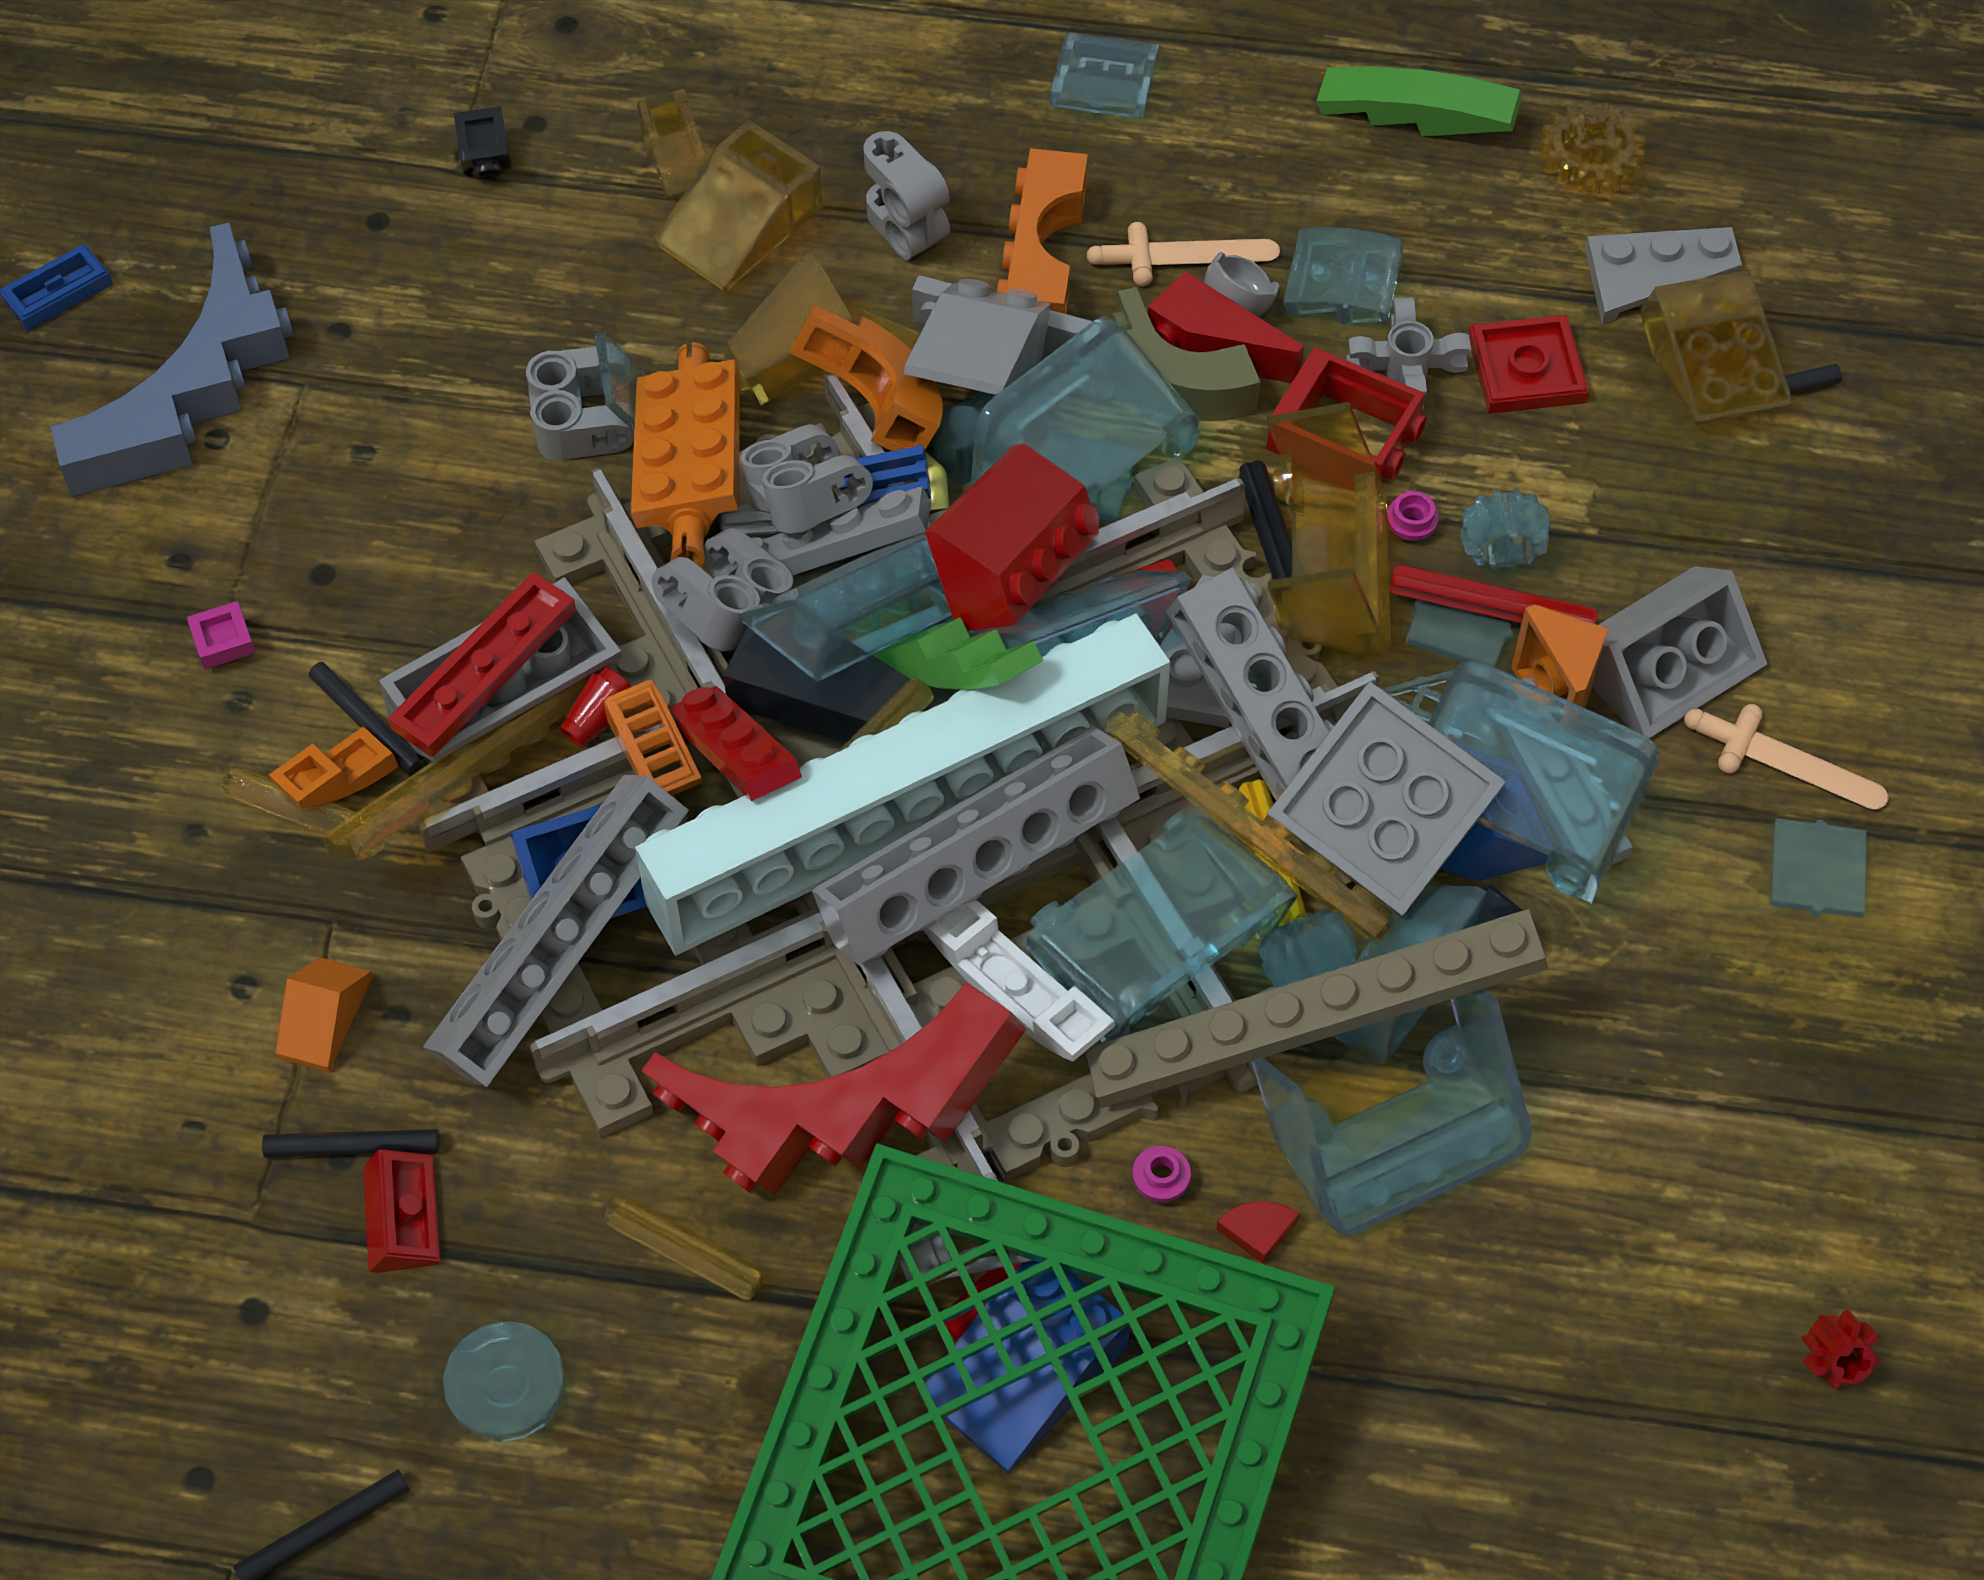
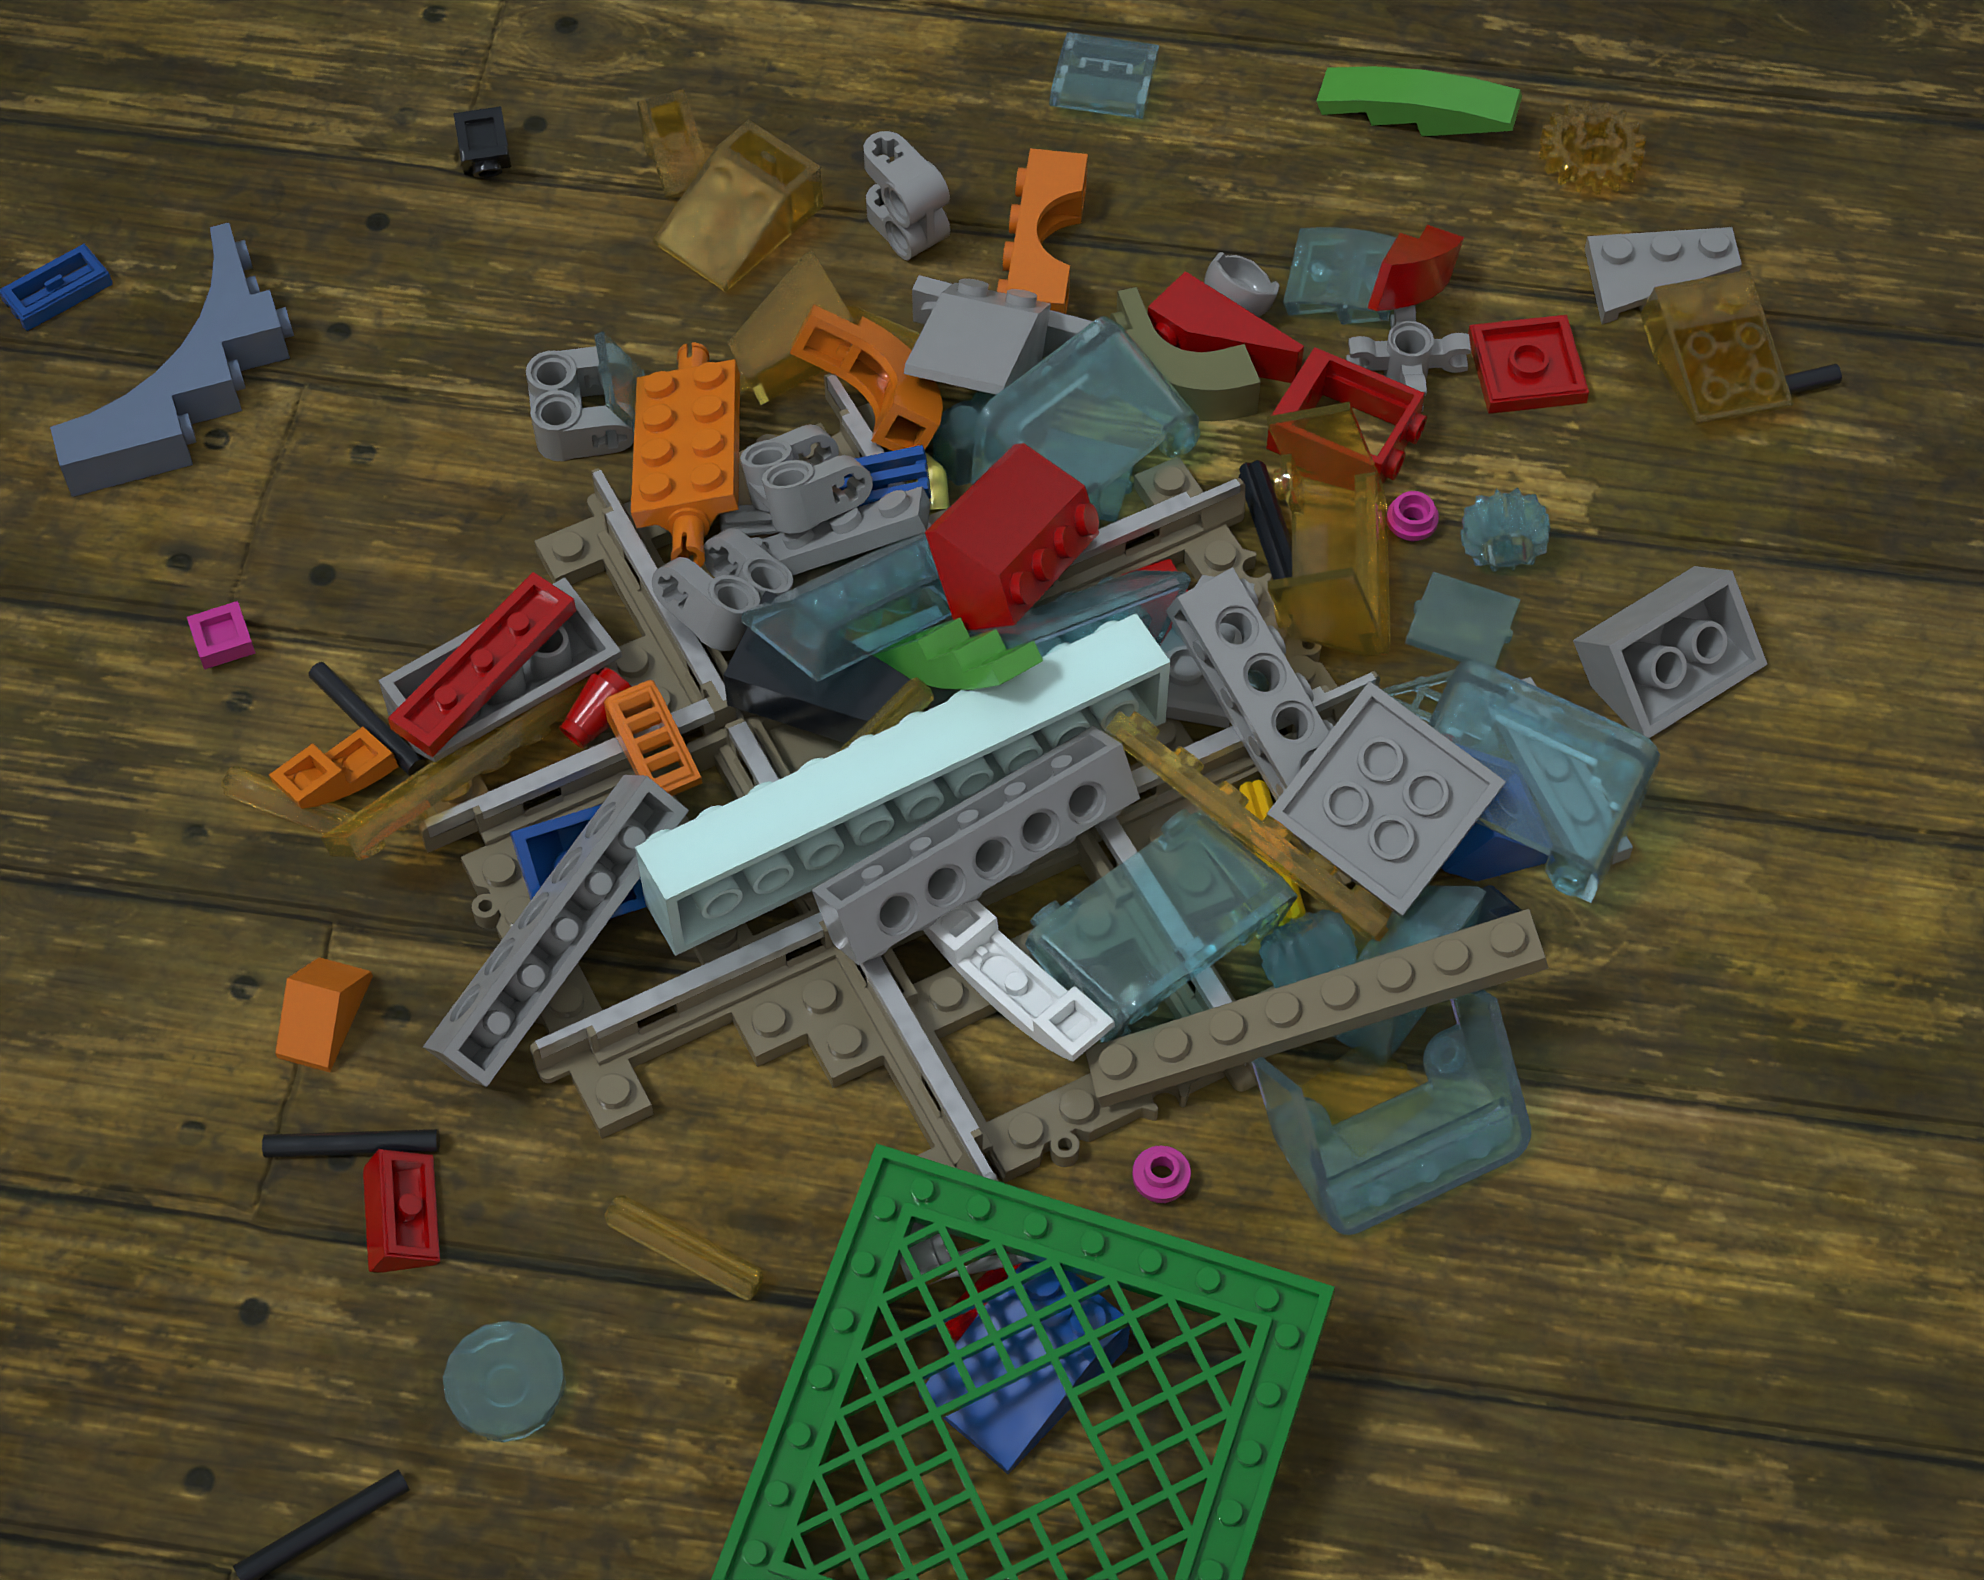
(734, 742): red plate -> none
(919, 1085): red arch -> none
(1143, 254): light nougat sword -> none
(1258, 1226): red tile -> none
(1415, 269): none -> red slope
(1477, 596): red axle -> none
(1559, 653): orange slope -> none
(1744, 740): light nougat sword -> none
(1818, 868): clear light blue piece -> none
(1841, 1349): red gear -> none

